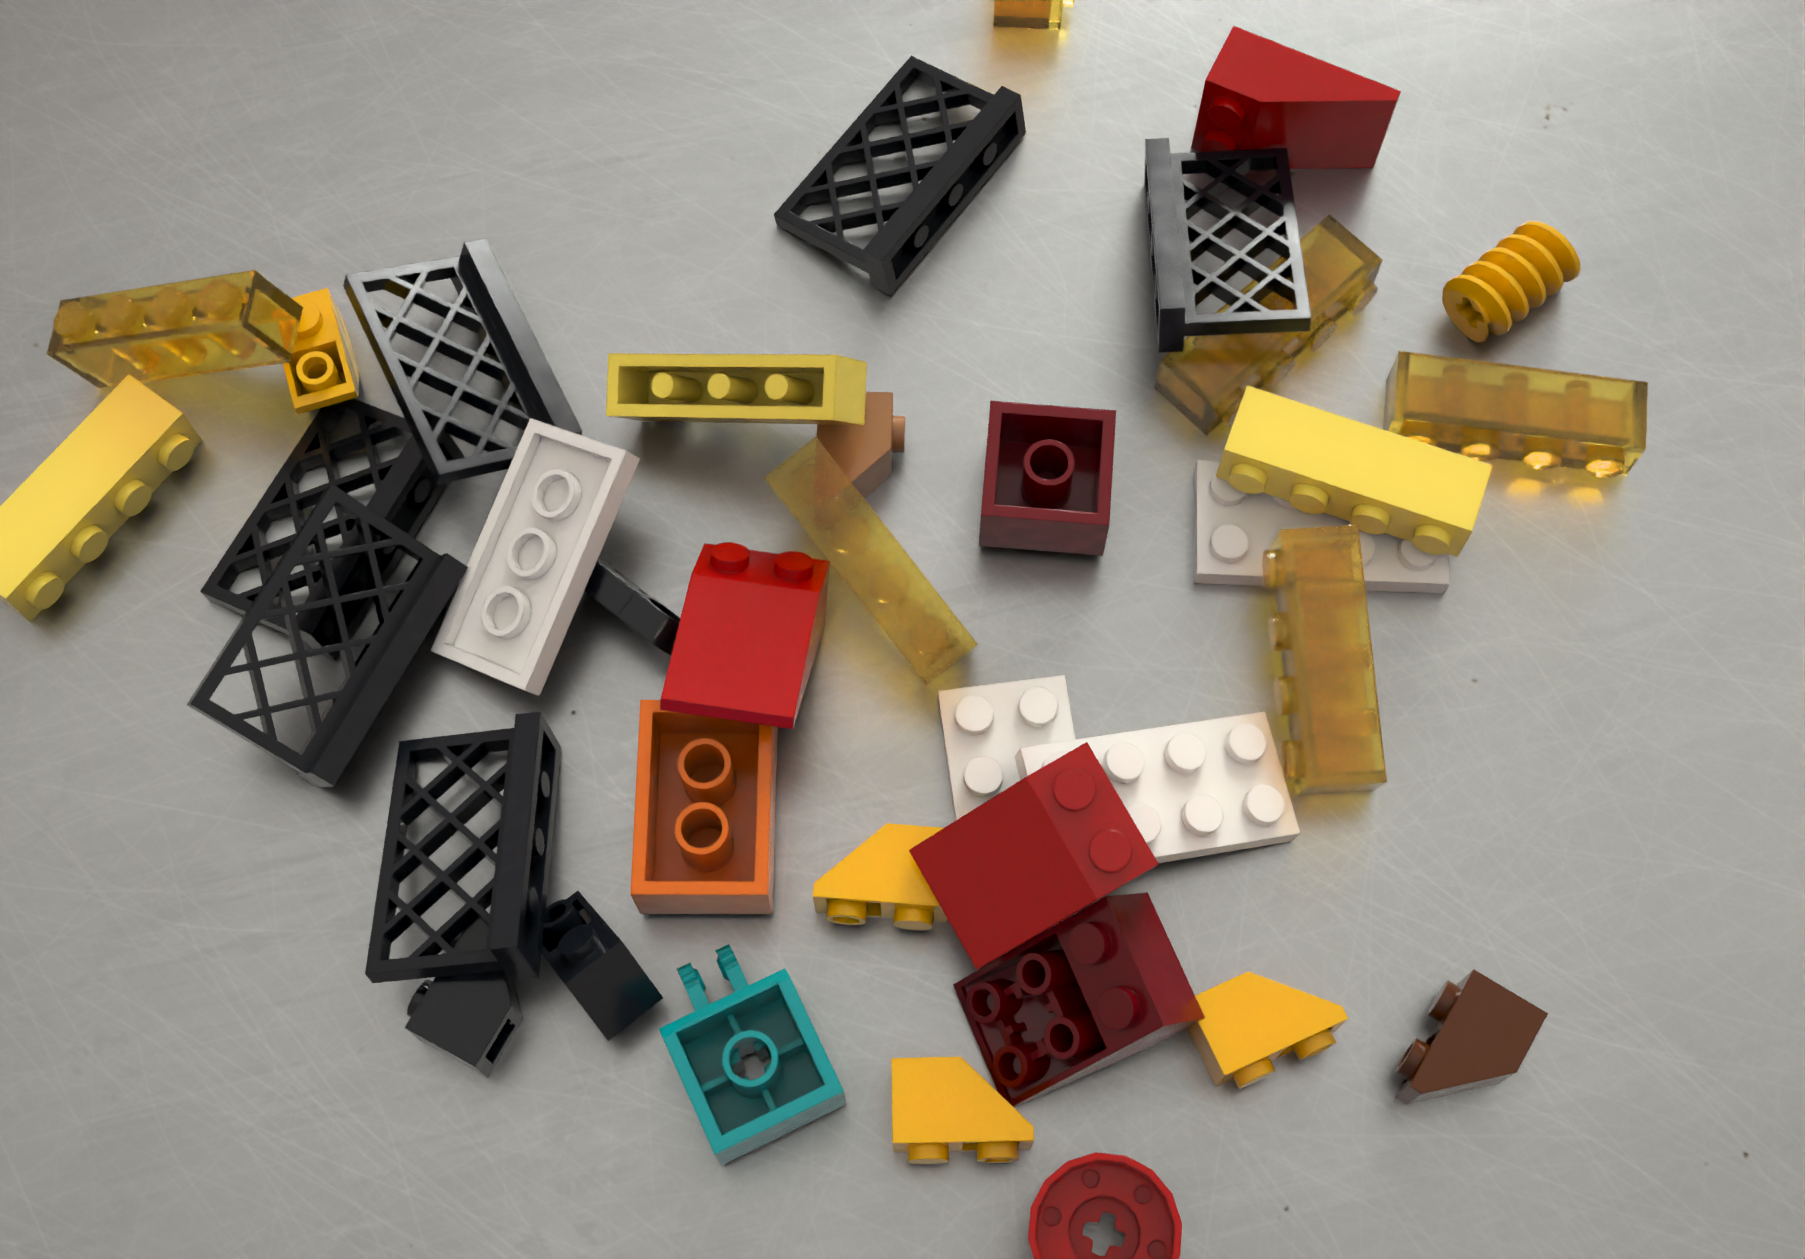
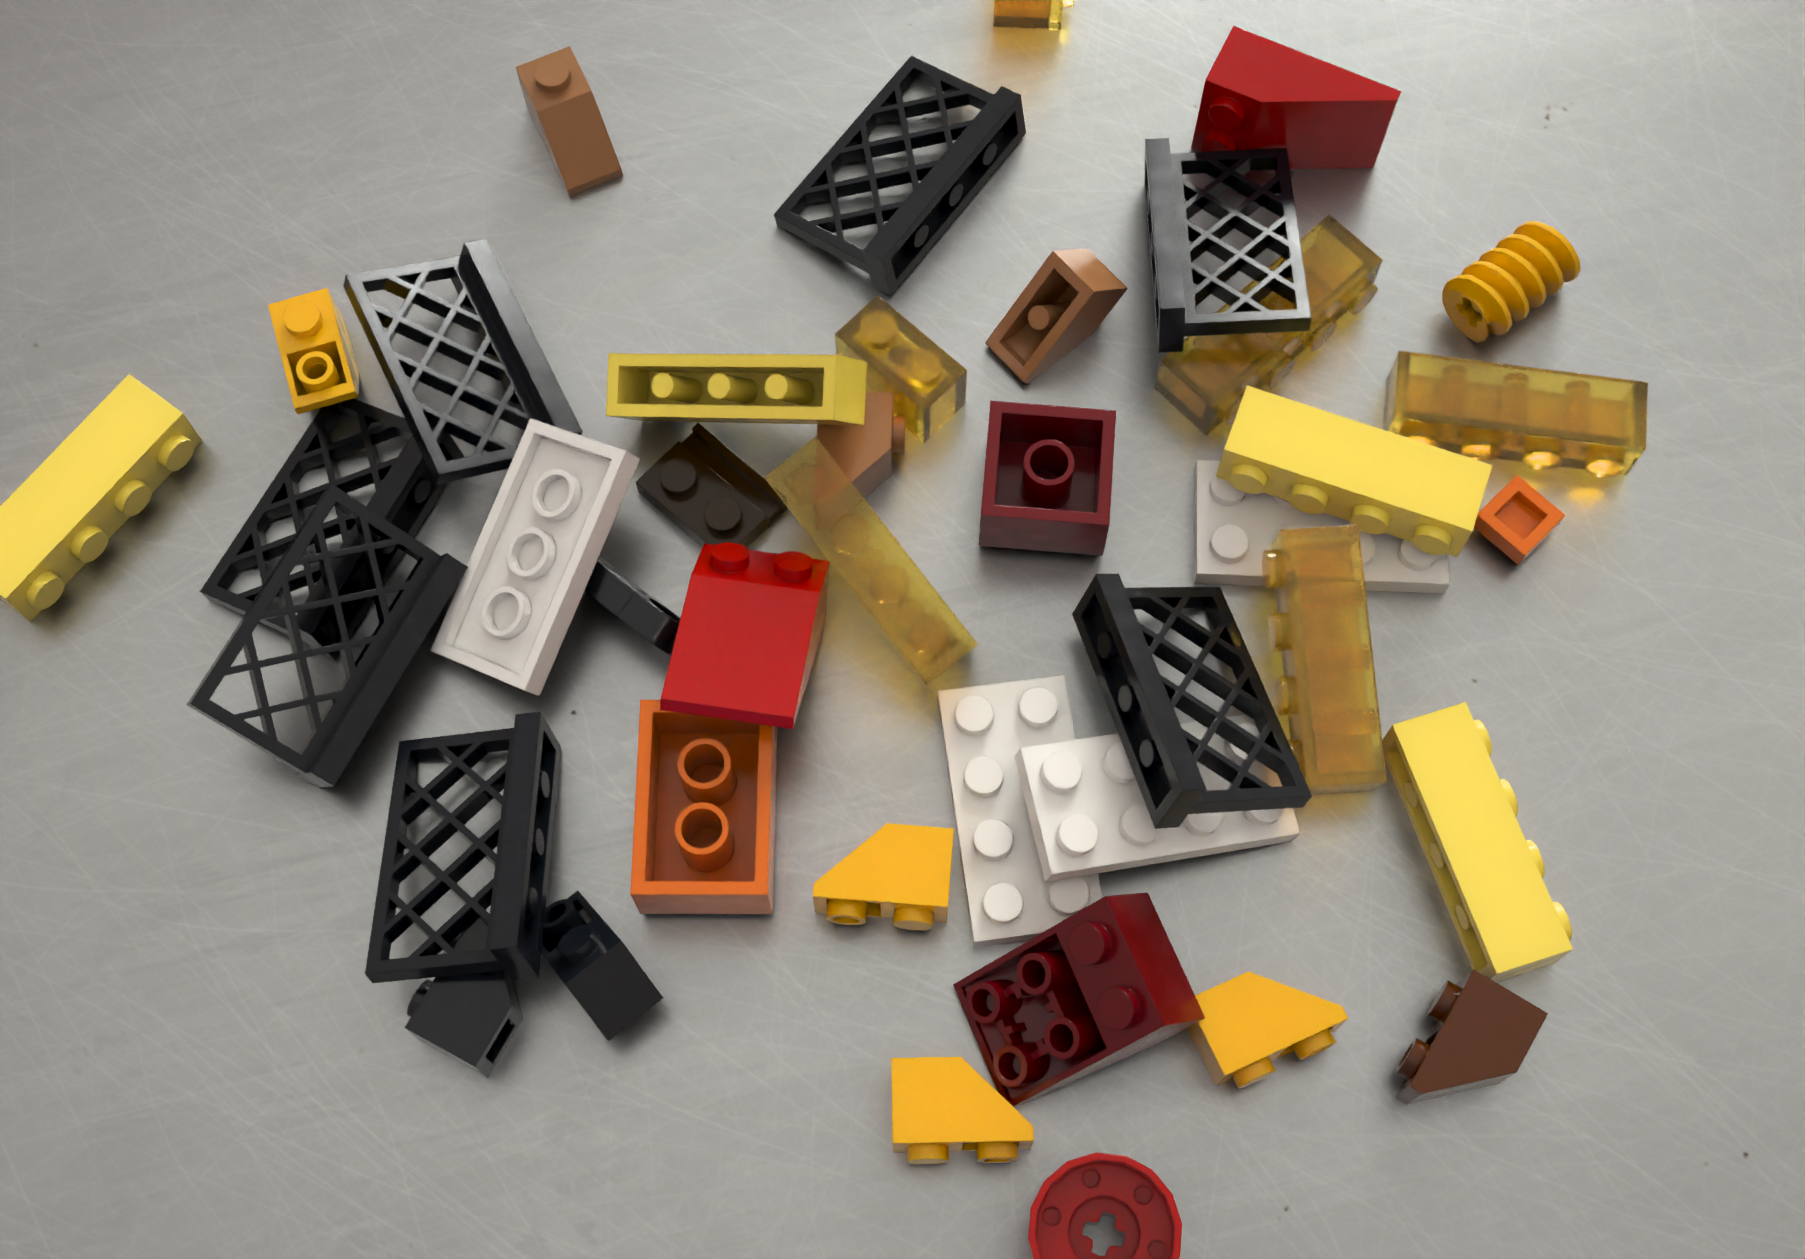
(176, 329): clear yellow brick -> none
(568, 120): none -> medium nougat slope
(710, 491): none -> dark brown plate
(710, 1049): teal hinge -> none
(903, 360): none -> clear yellow brick
(1033, 856): red slope -> none
(1055, 312): none -> medium nougat slope
(1144, 701): none -> black fence
(1475, 844): none -> light yellow brick
(1518, 519): none -> orange plate

